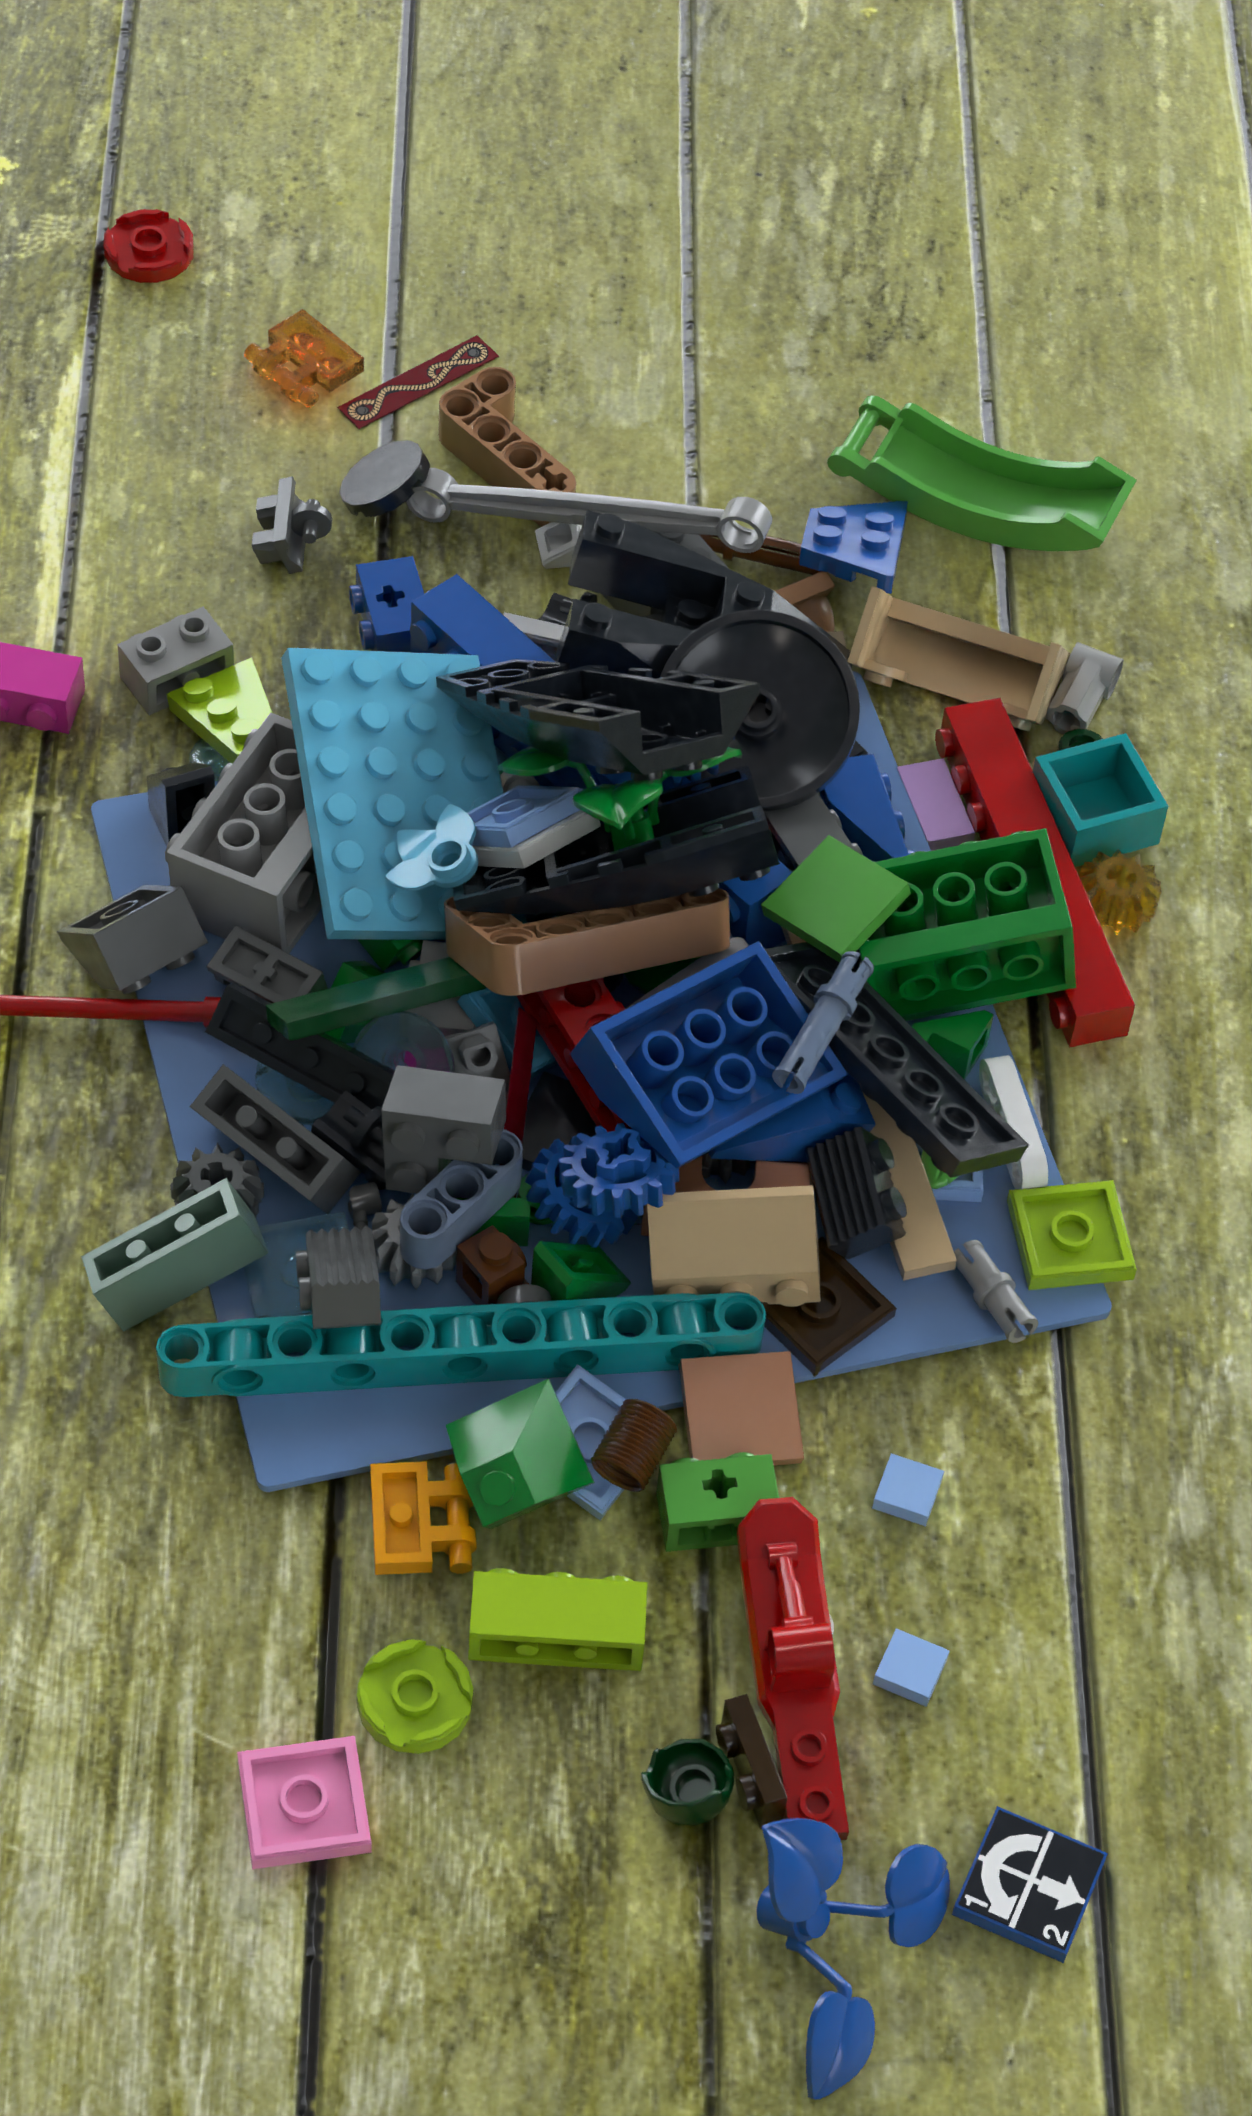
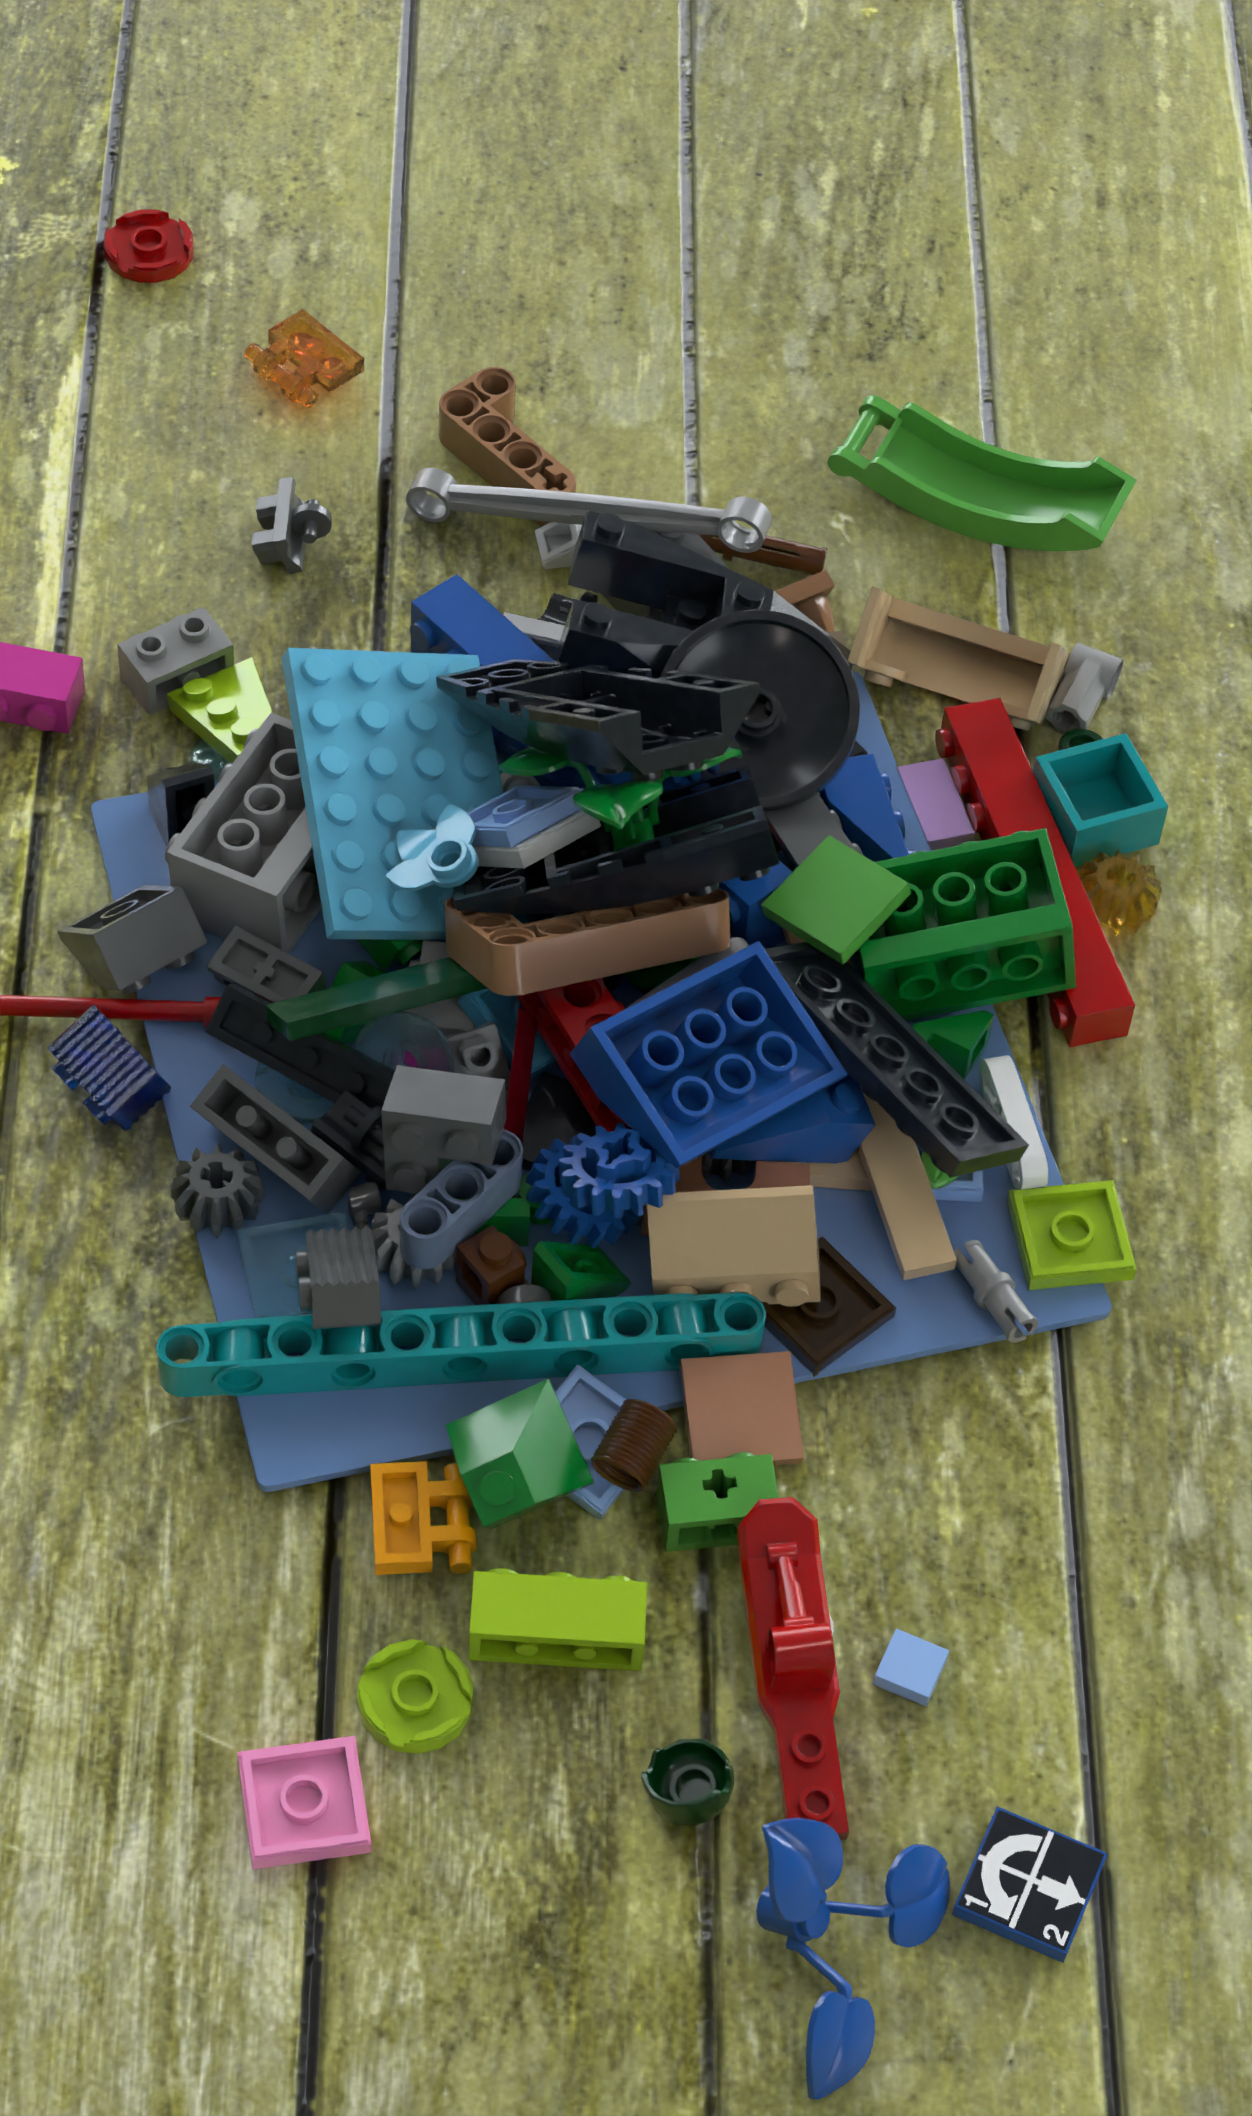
(108, 1068): none -> clear blue brick
(174, 1255): sand green brick -> none
(384, 478): tile -> none
(384, 601): blue brick -> none
(417, 382): sticker -> none
(758, 1779): dark brown plate -> none
(833, 1004): sand blue pin -> none
(855, 540): blue wing -> none
(856, 1192): black brick -> none
(908, 1489): light blue tile -> none

